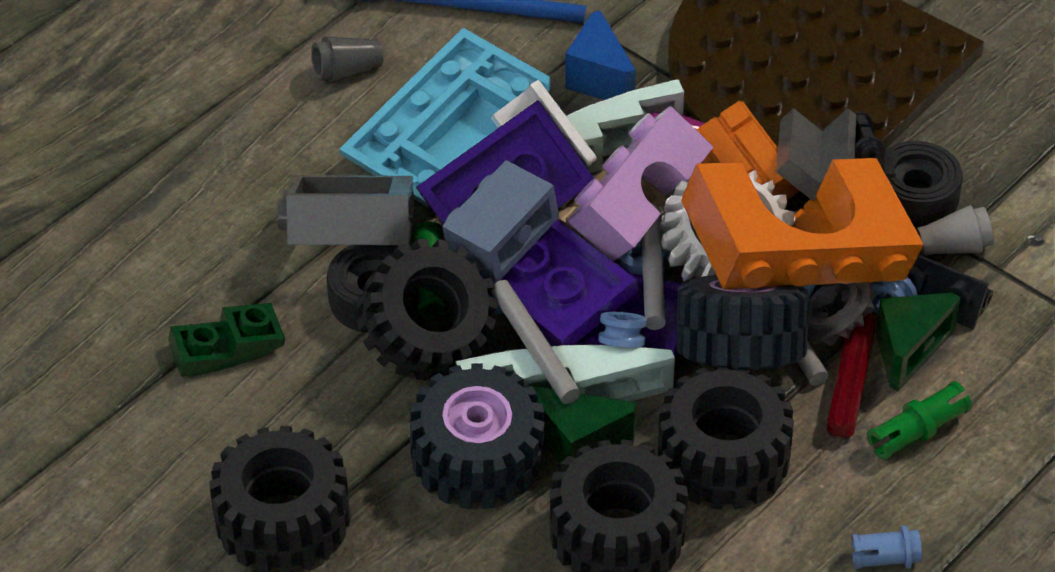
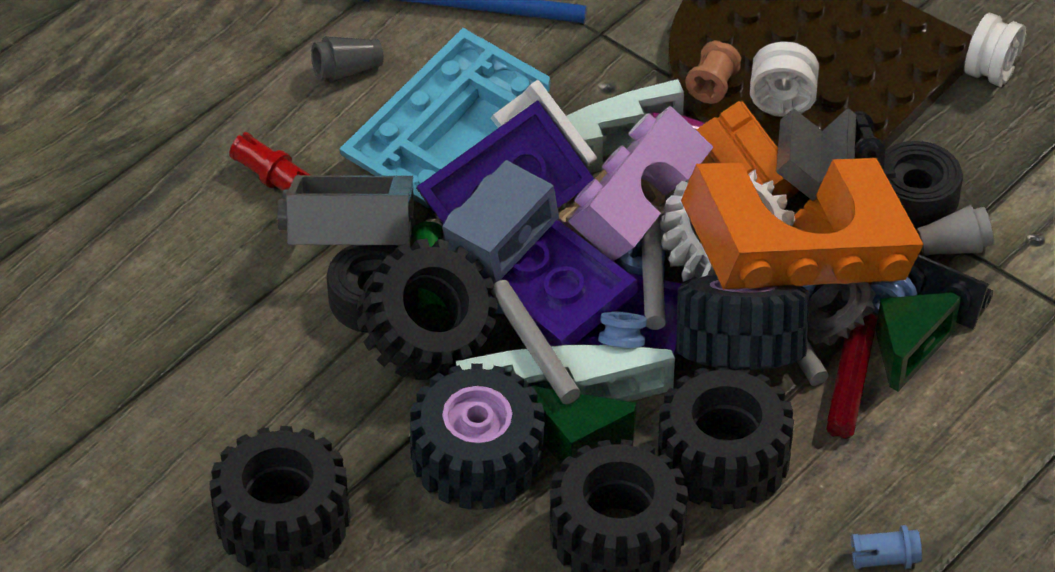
(239, 337): dark green slope -> none
(272, 166): none -> red pin
(598, 62): blue slope -> none
(709, 79): none -> nougat bush
(784, 78): none -> white wheel
(919, 420): green pin -> none
(994, 49): none -> white wheel

